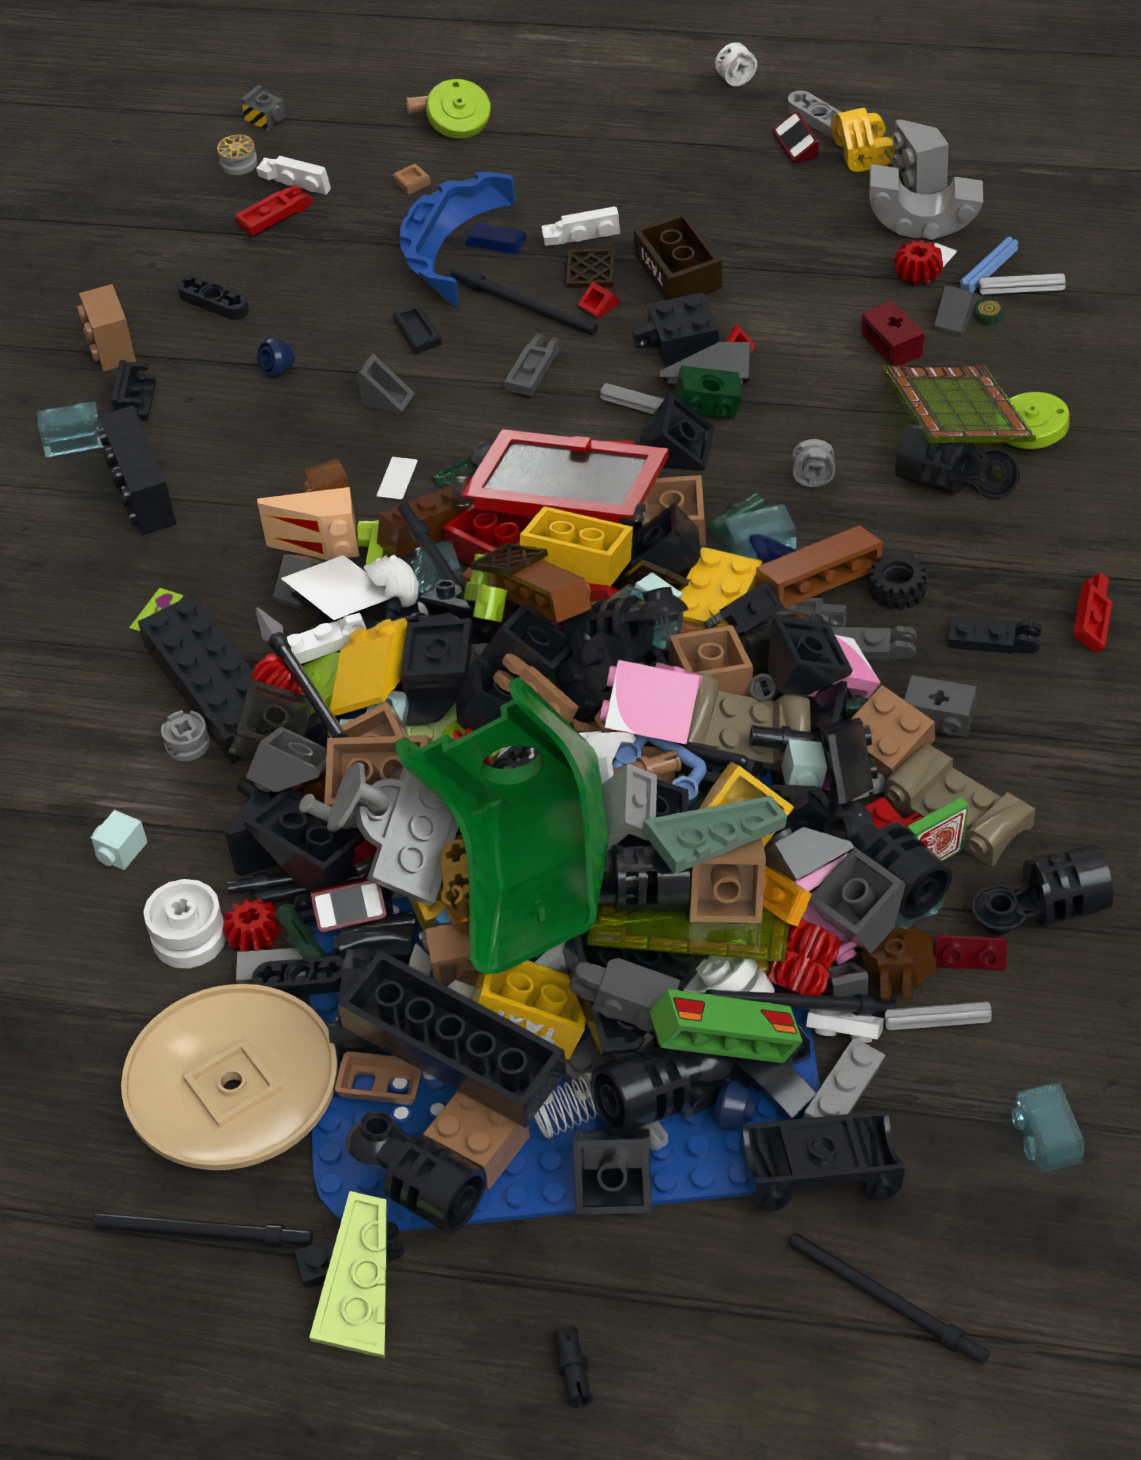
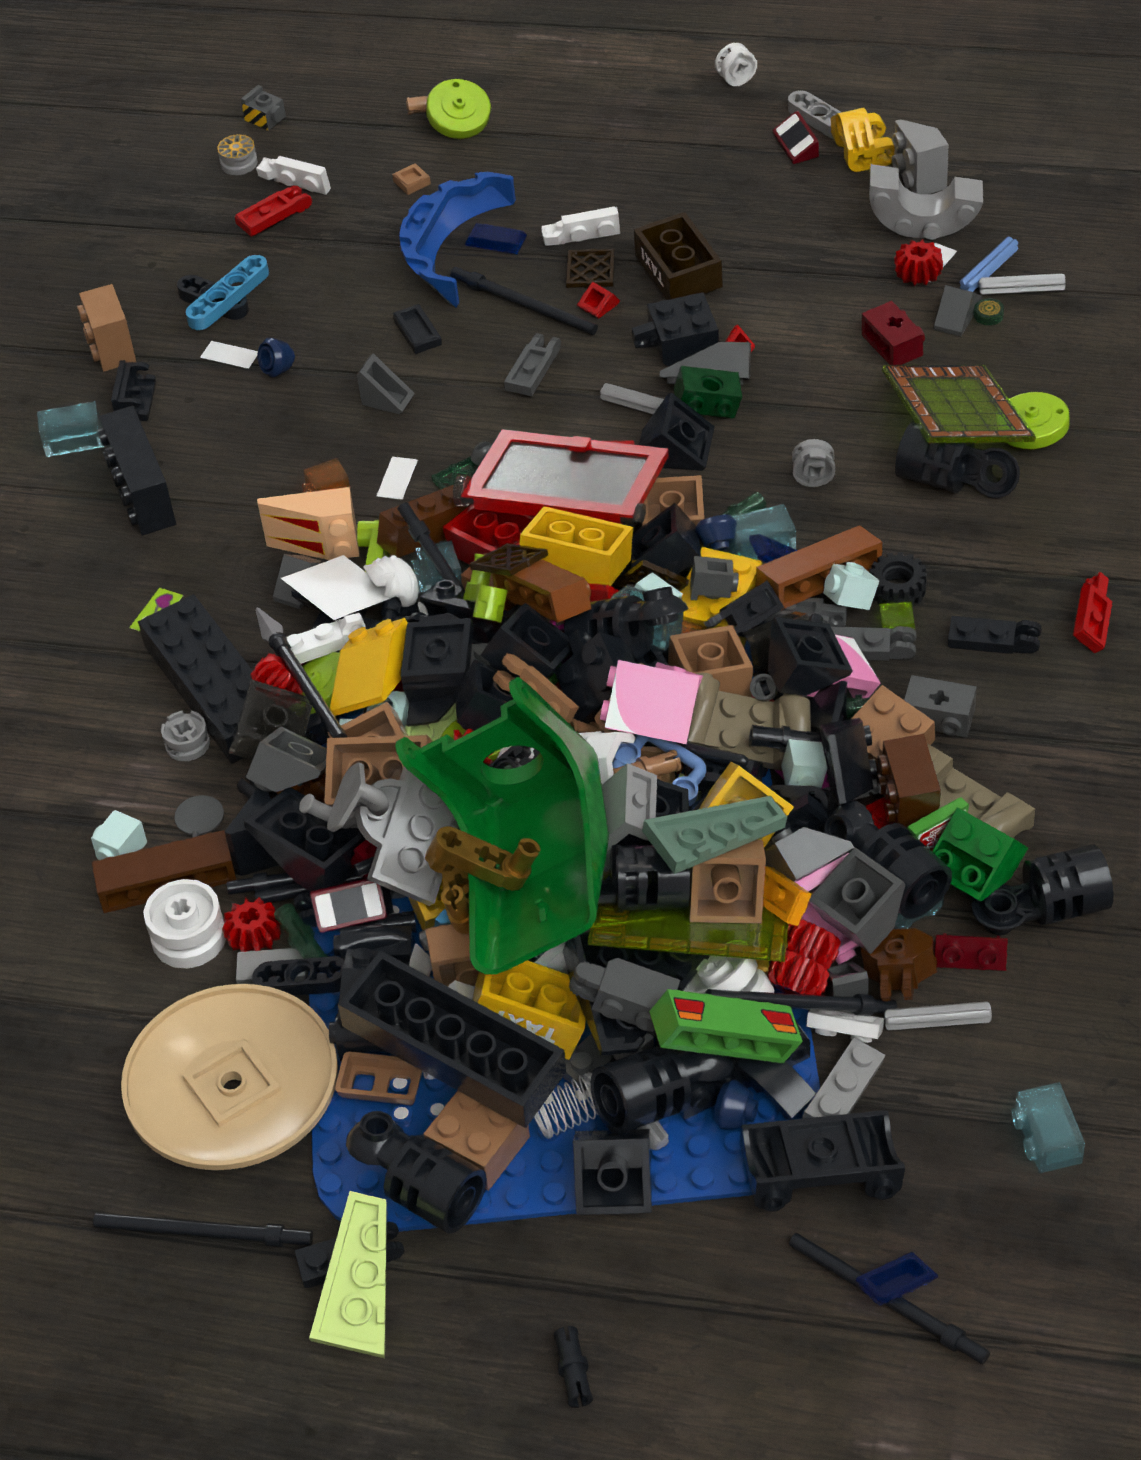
(134, 876): none -> reddish brown brick
(199, 815): none -> dark grey piece
(204, 312): none -> dark azure beam
(229, 354): none -> white sticker
(461, 850): none -> pearl gold beam
(712, 578): none -> dark grey brick
(717, 532): none -> dark blue cone
(851, 586): none -> light aqua brick
(896, 615): none -> clear neon green tile
(896, 1279): none -> clear blue tile
(907, 780): none -> reddish brown brick
(978, 854): none -> green slope

